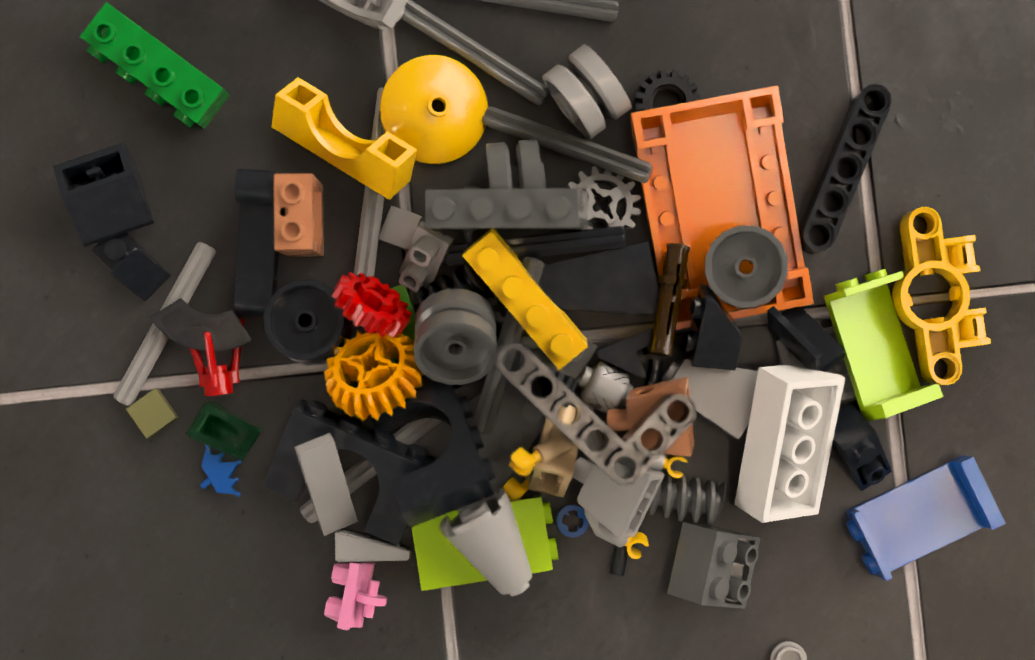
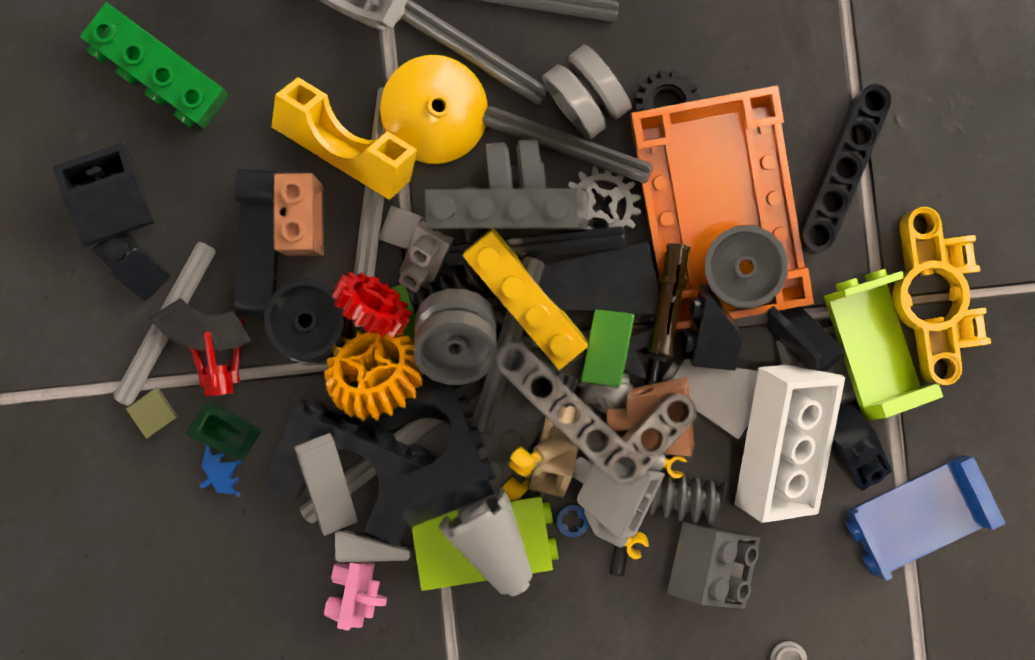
(607, 348): none -> bright green slope

